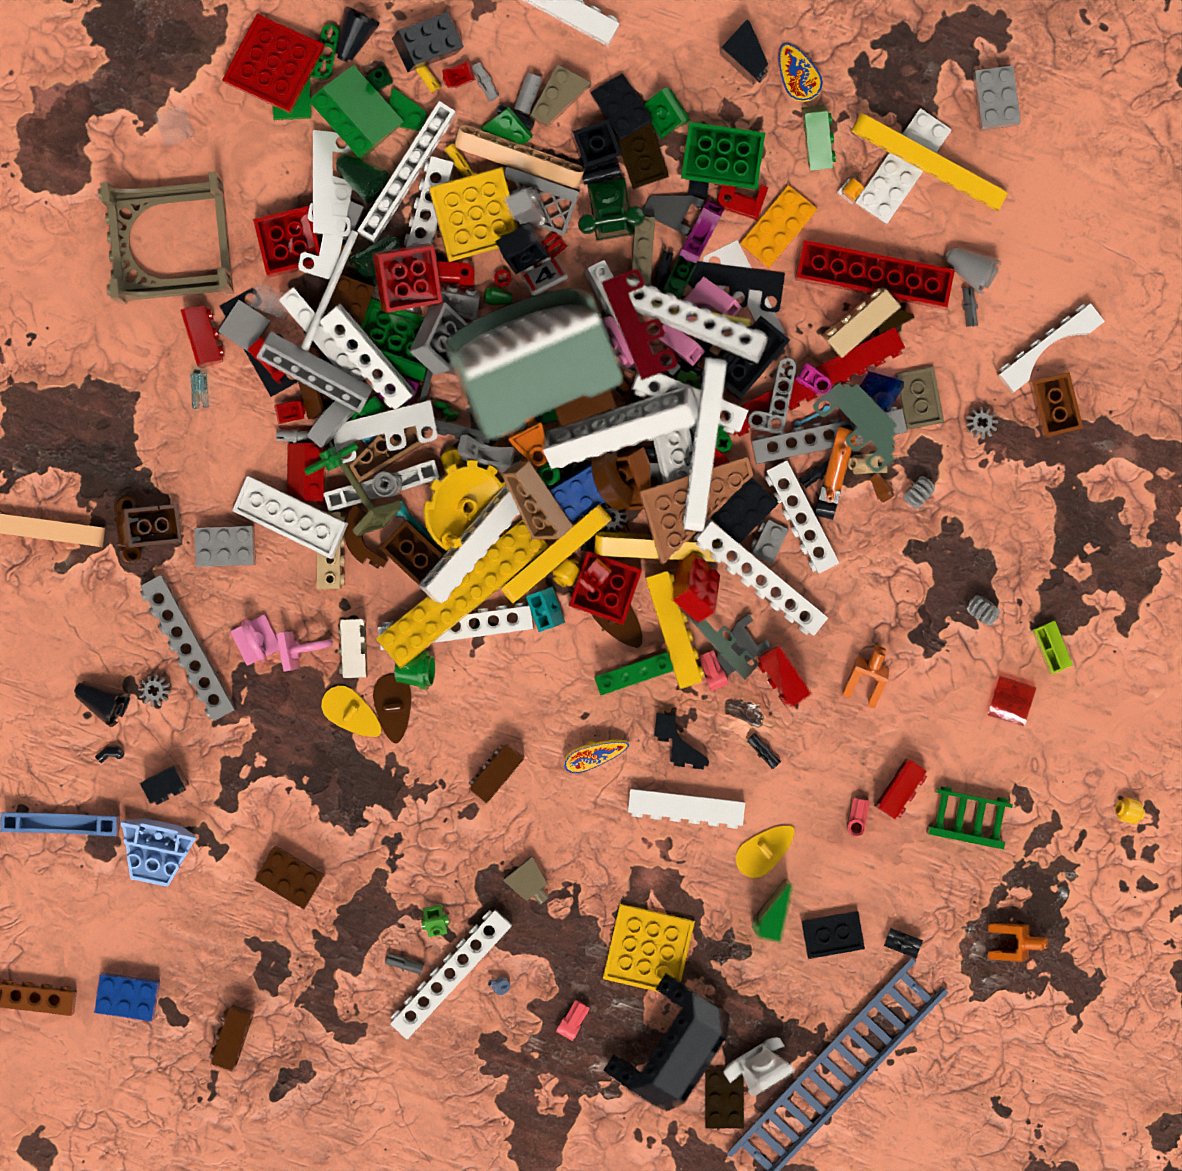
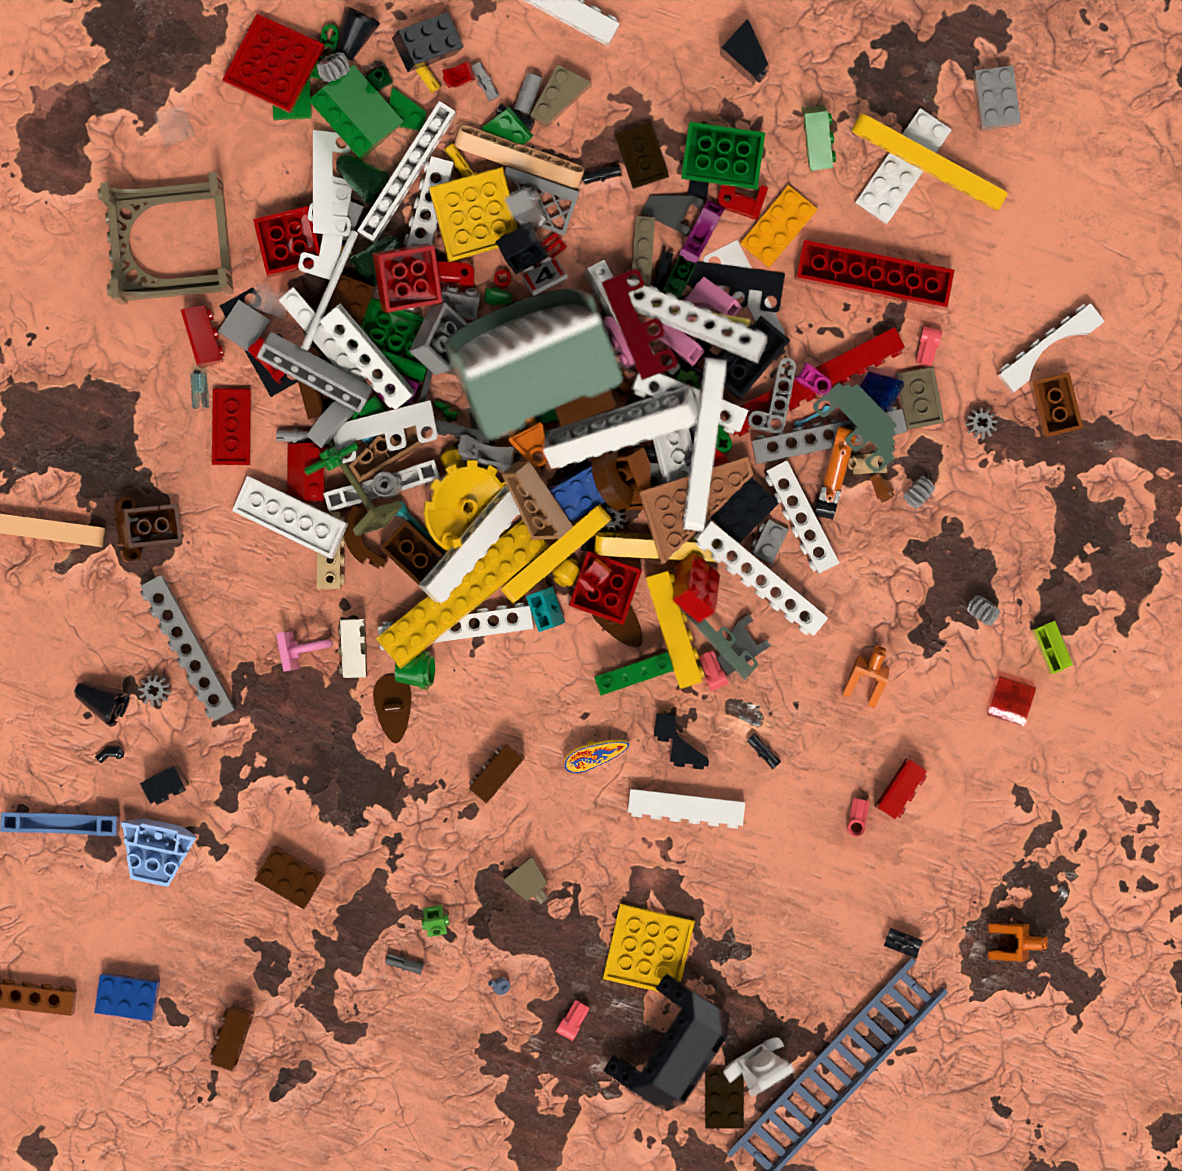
(225, 546): light grey brick -> none
(231, 427): none -> red tile
(255, 639): bright pink tile -> none
(290, 411): red bracket -> none
(333, 67): none -> light grey gear
(350, 712): yellow shield -> none
(408, 1027): white brick -> none
(549, 476): green head -> none
(596, 145): black brick -> none
(610, 211): dark green piece -> none
(621, 106): black plate -> none
(666, 112): green bracket -> none
(764, 851): yellow shield -> none
(772, 916): green slope -> none
(783, 677): red slope -> none
(799, 74): shield -> none
(814, 475): black pin -> none
(833, 934): black plate -> none
(851, 190): light orange leg -> none
(860, 322): tan wedge -> none
(896, 319): dark brown slope -> none
(929, 341): none -> coral piece
(957, 831): green fence -> none
(970, 307): dark grey pin -> none
(973, 267): light grey cone -> none
(1129, 810): yellow head -> none

